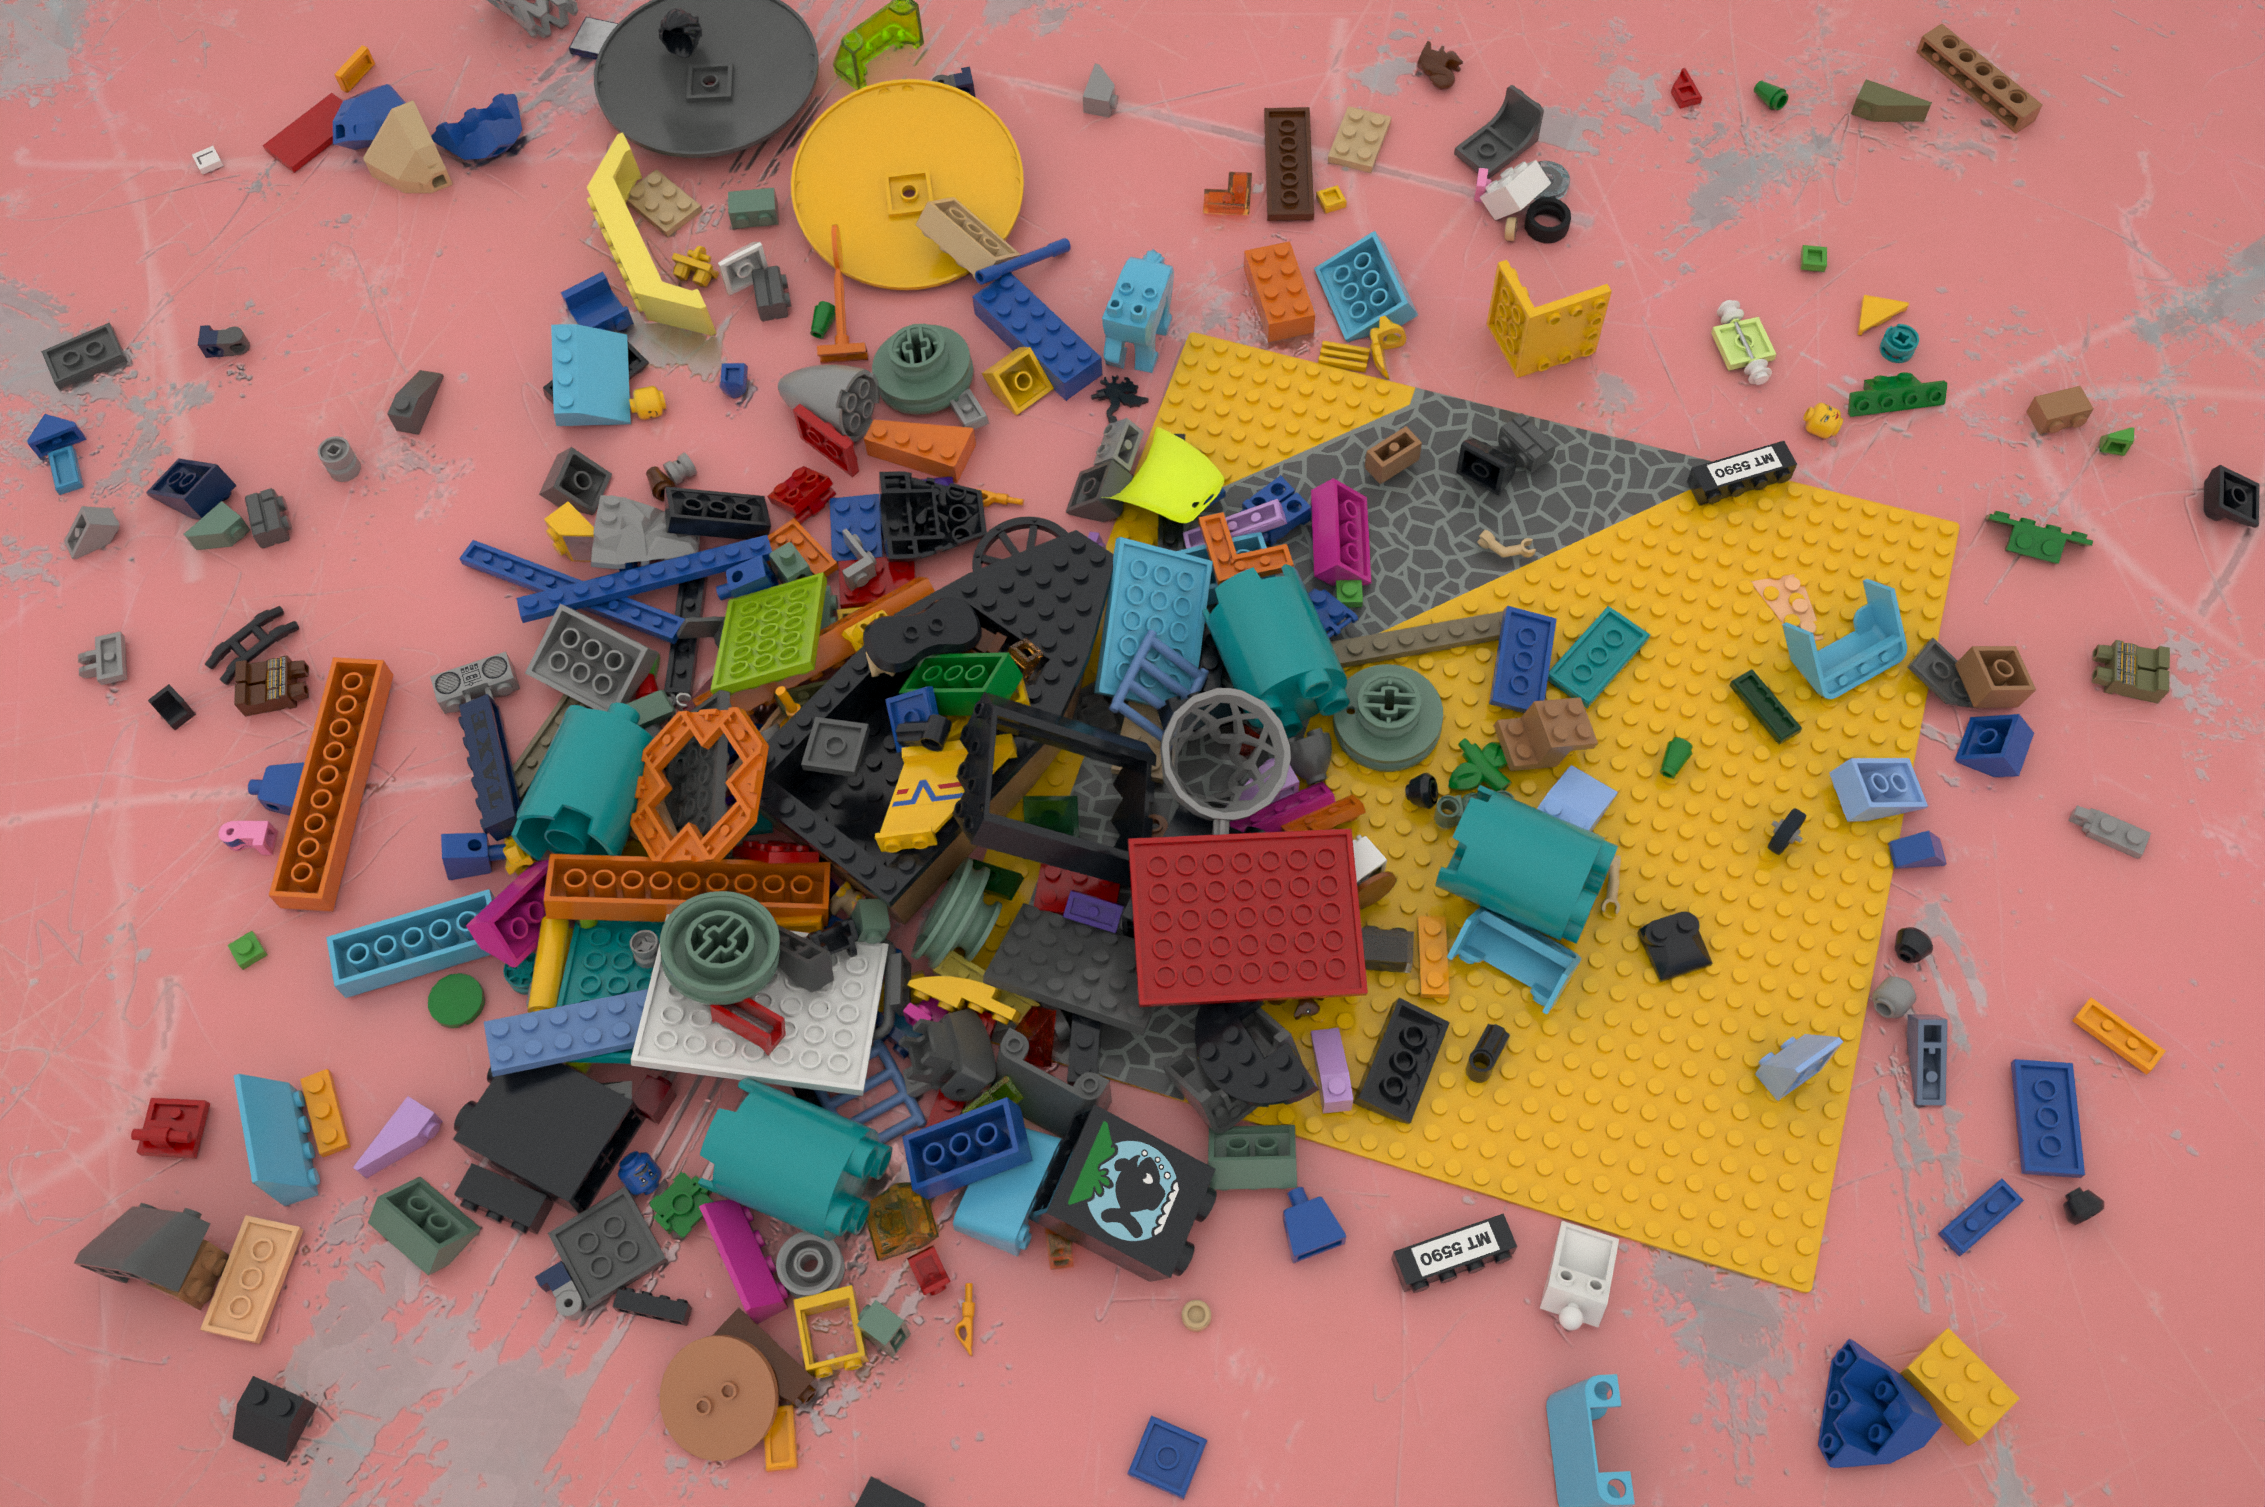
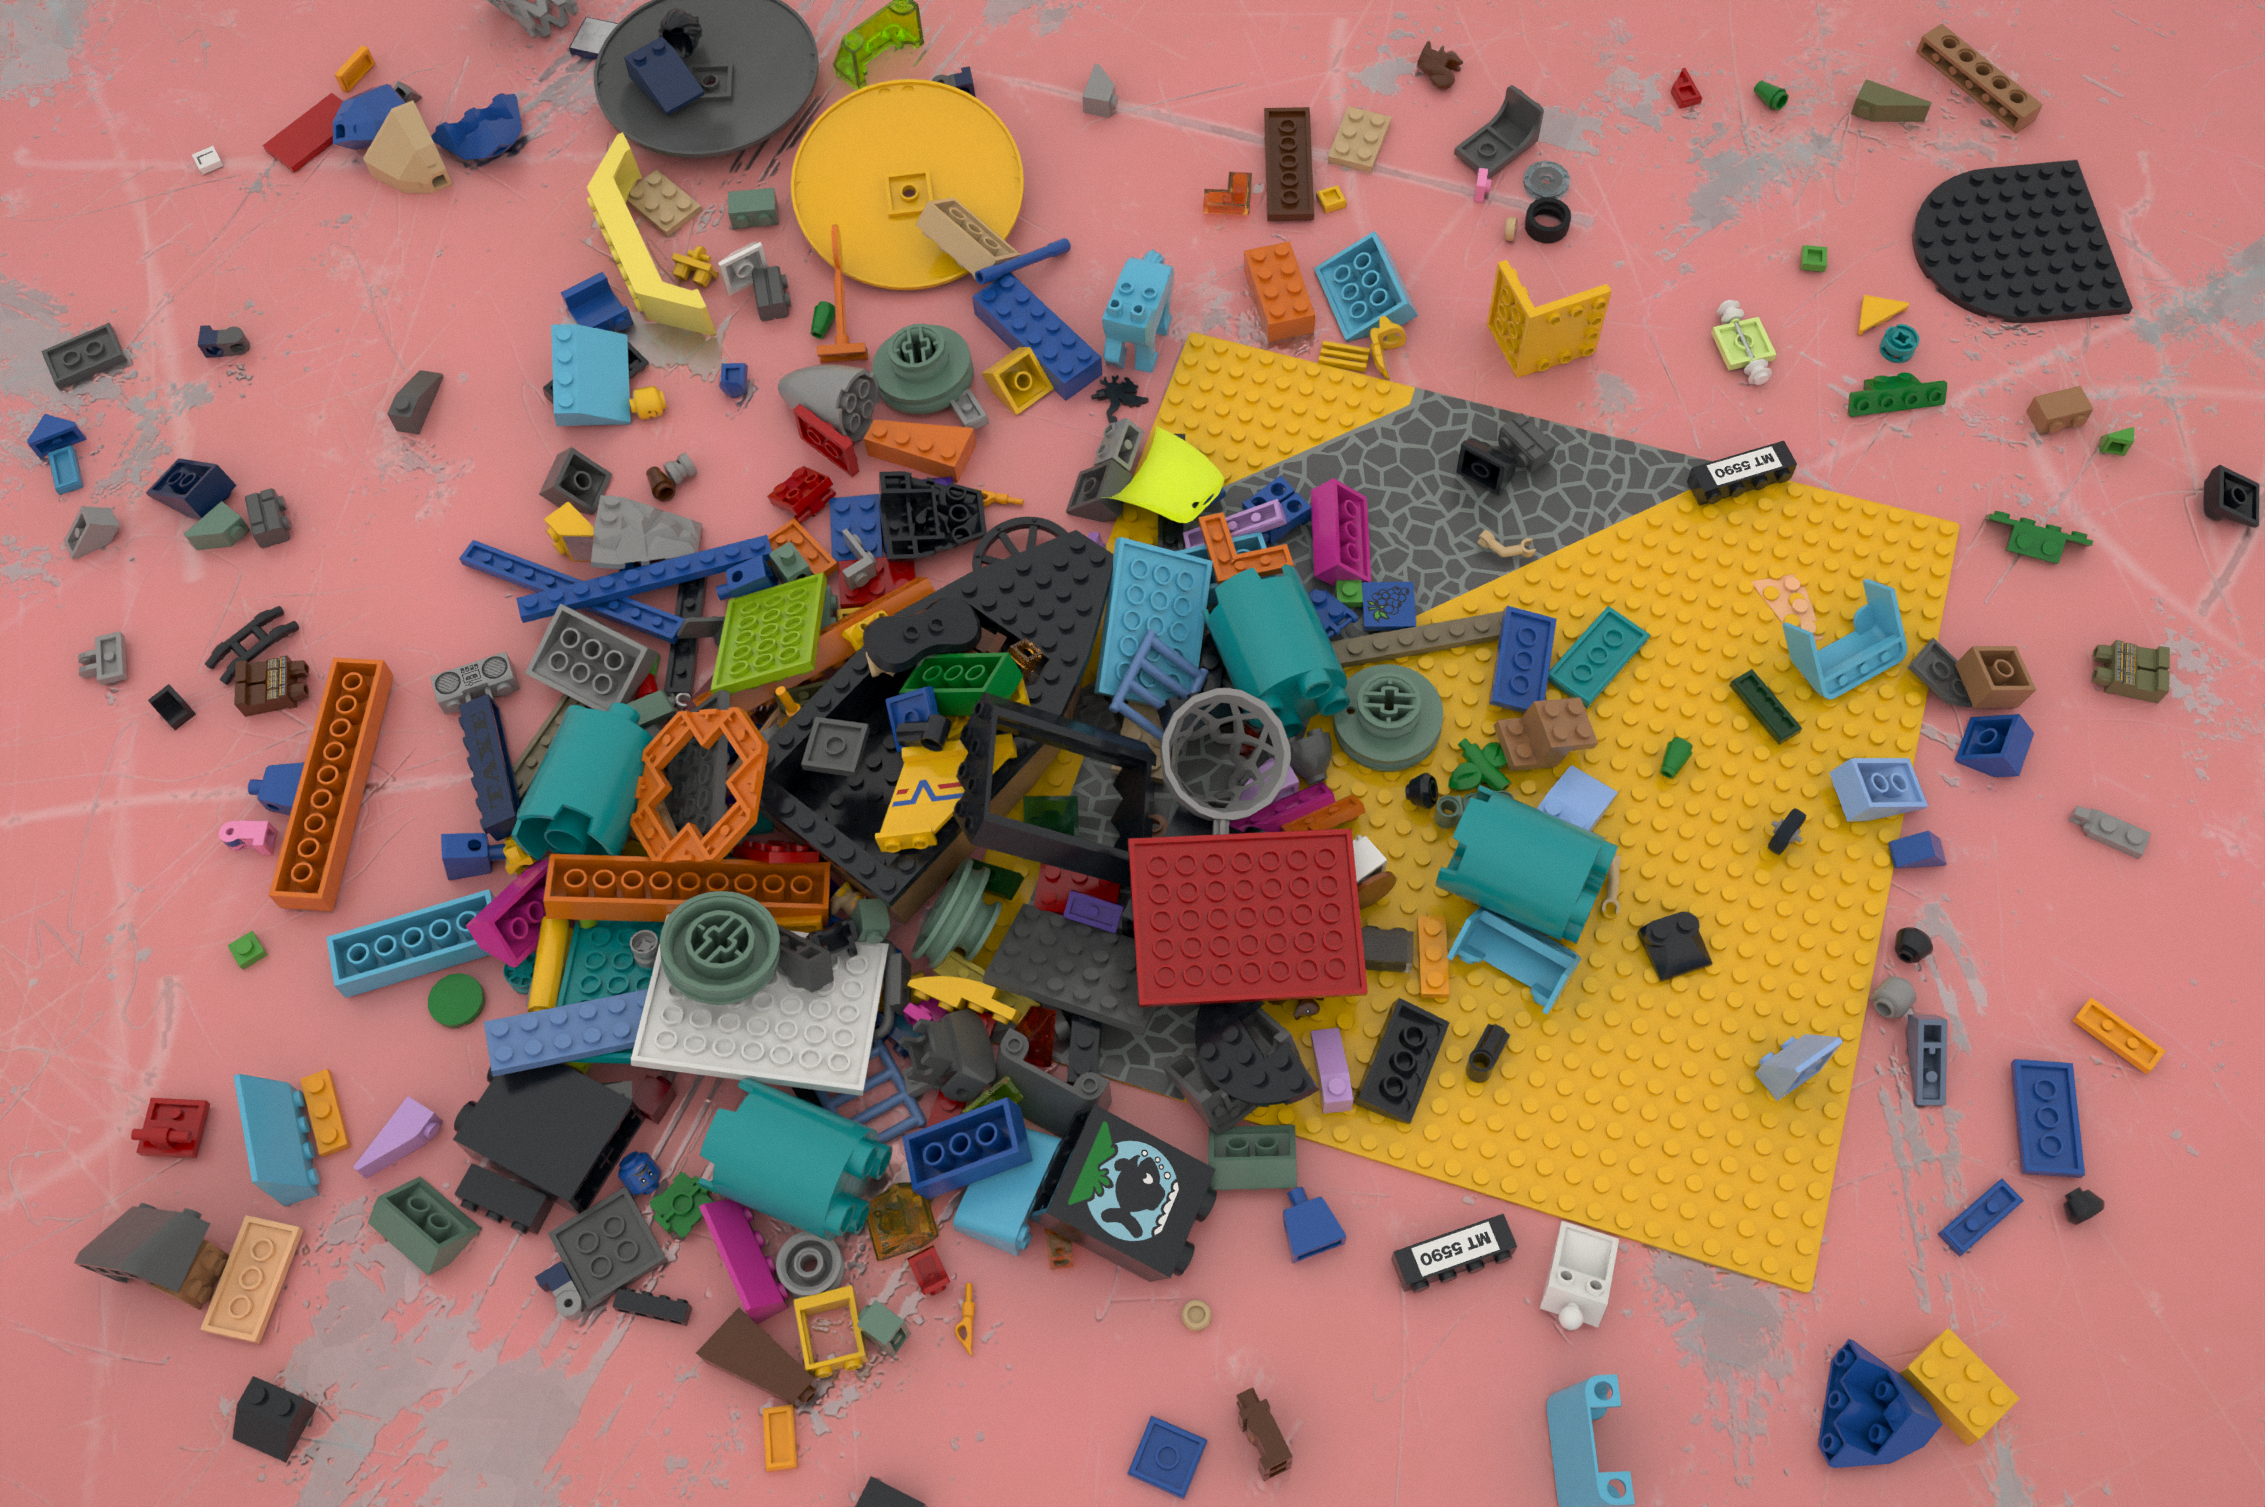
(339, 459): light grey wheel -> none
(407, 92): none -> flat silver slope
(663, 76): none -> dark blue slope
(715, 513): black slope -> none
(719, 1397): nougat plate -> none
(751, 1022): red window -> none
(1263, 1434): none -> reddish brown hips
(1388, 606): none -> blue tile
(1393, 455): medium nougat brick -> none
(1514, 189): white brick -> none
(1823, 420): yellow head -> none
(2019, 245): none -> black plate

